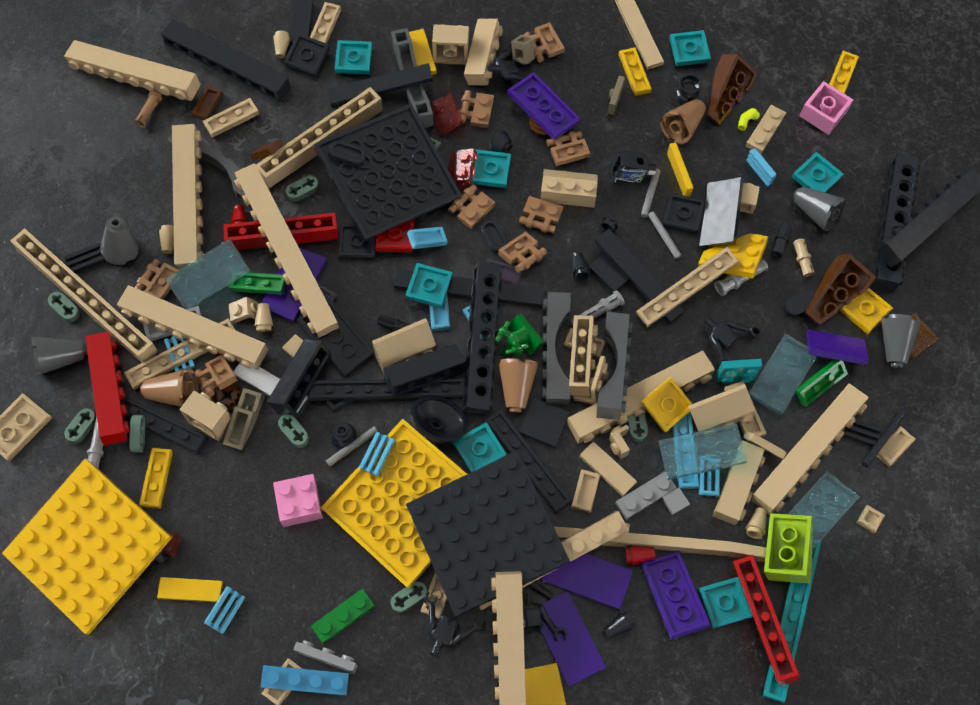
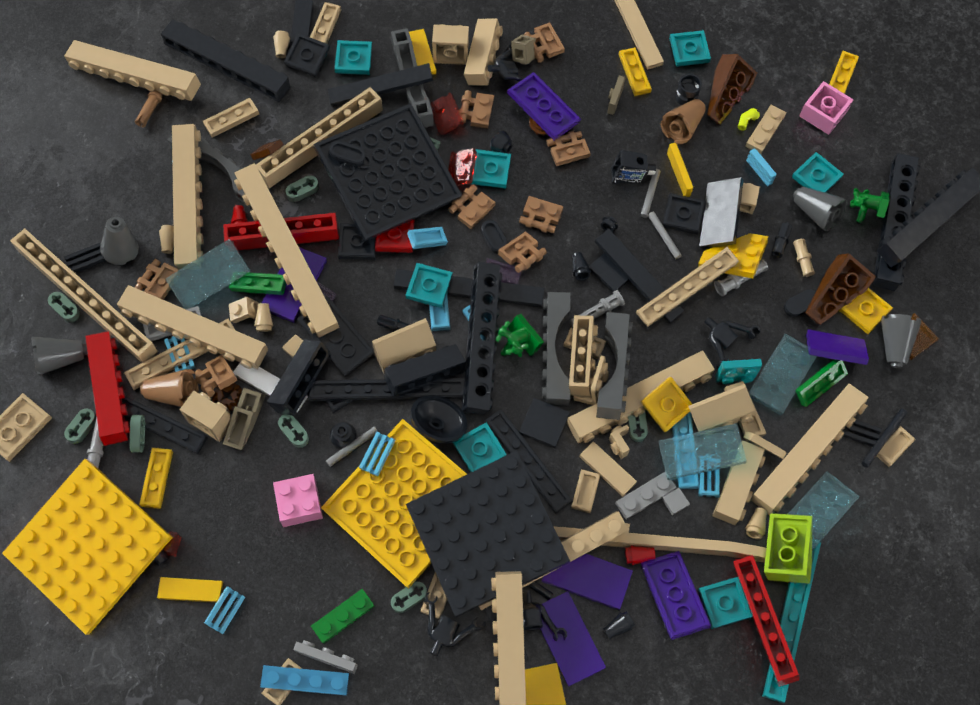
(207, 103): reddish brown tile -> none
(517, 382): medium nougat cone -> none
(569, 188): tan slope -> none
(868, 201): none -> green piece
(870, 519): tan tile -> none

